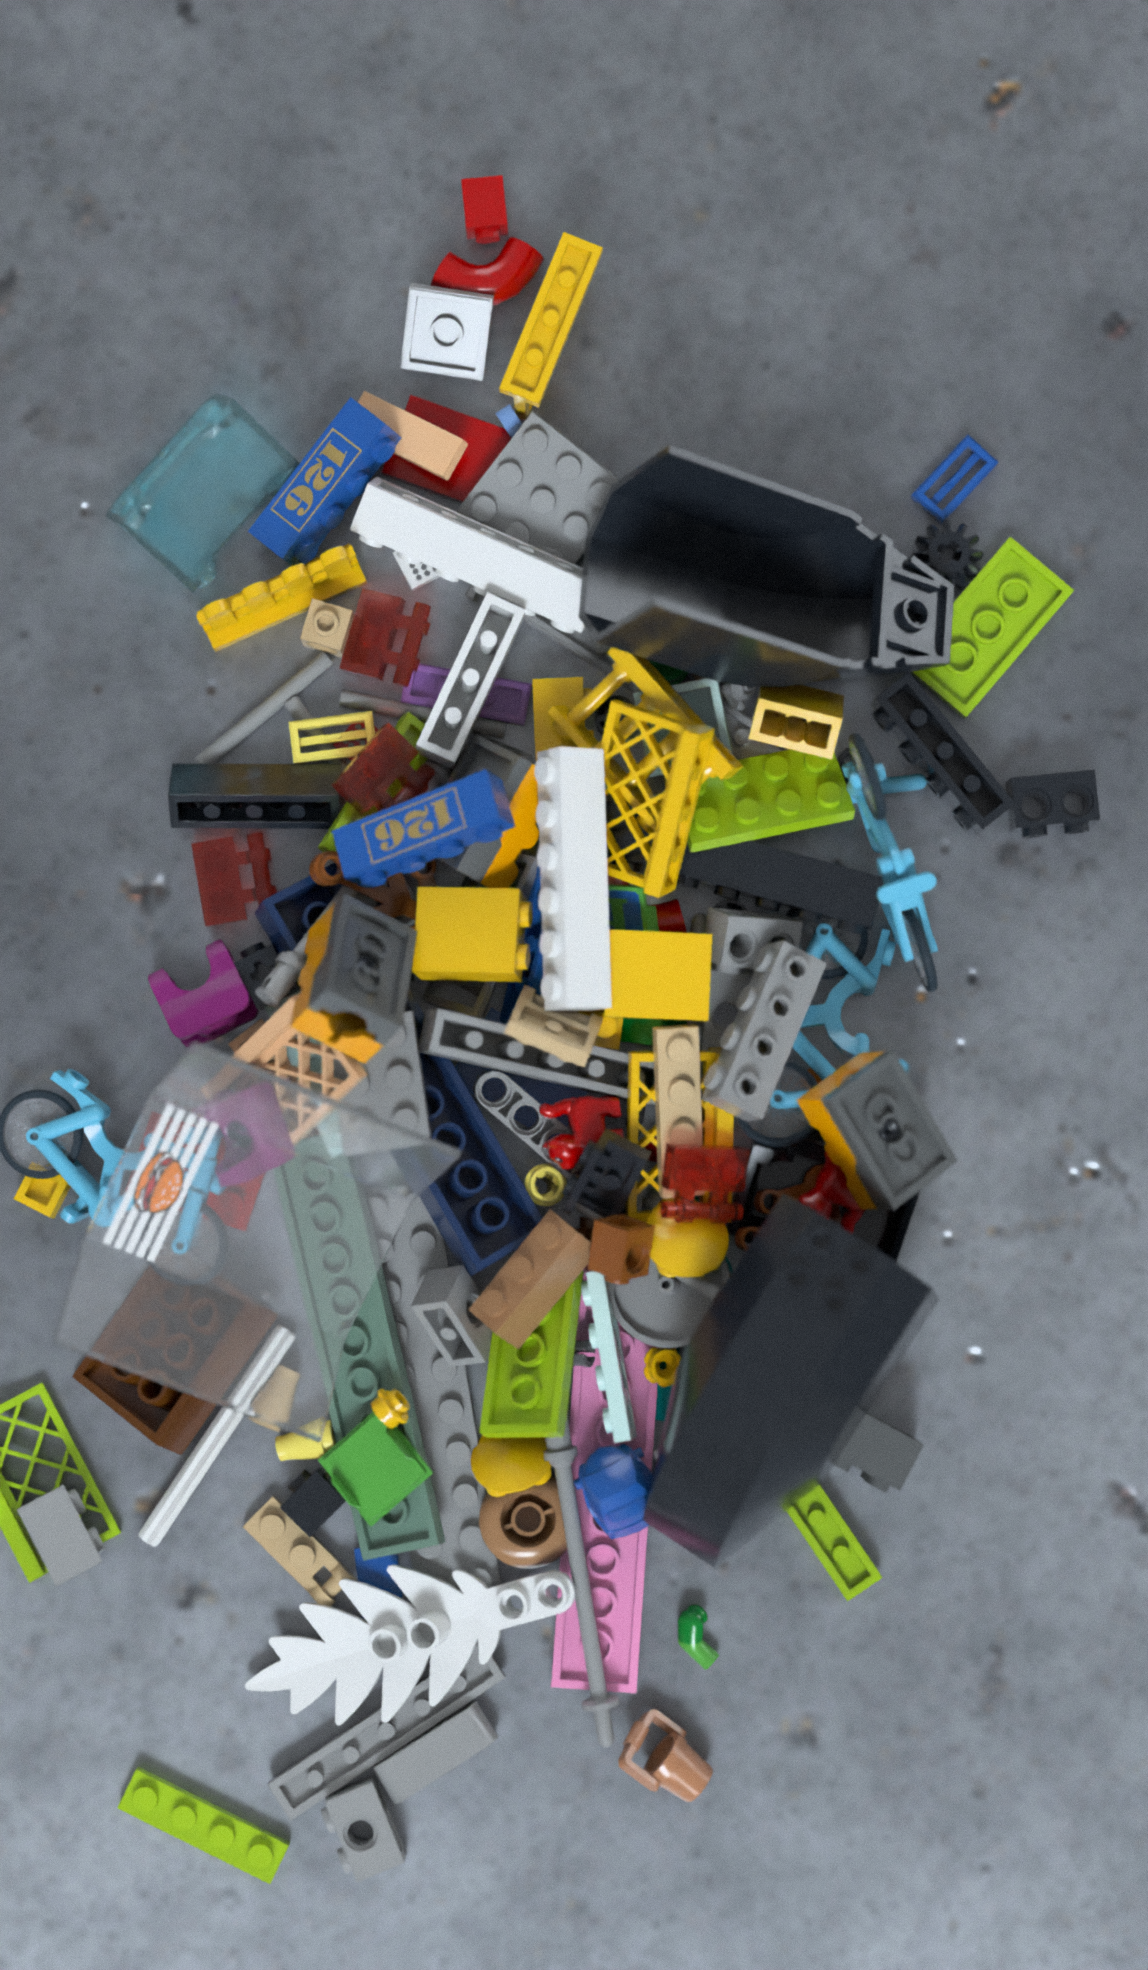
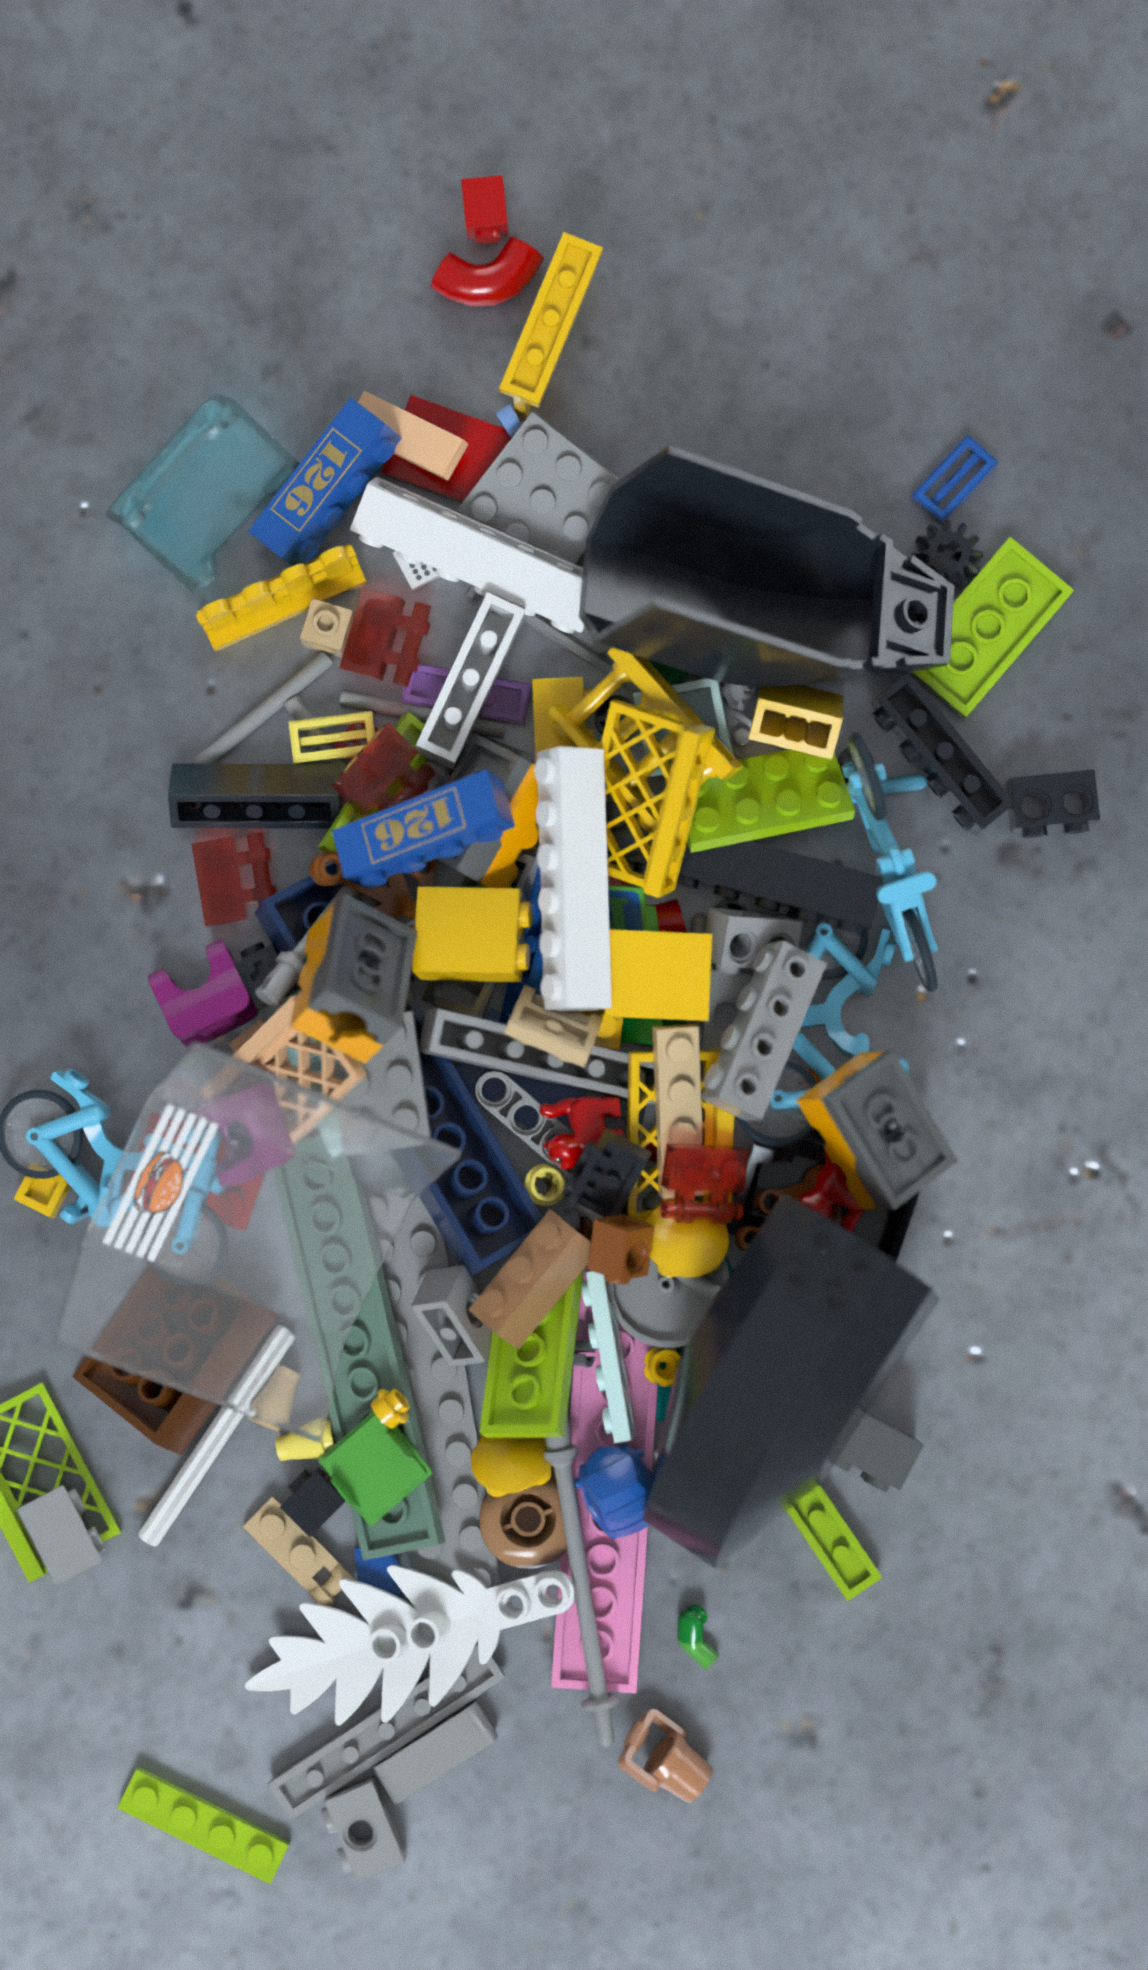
(446, 331): tile -> none

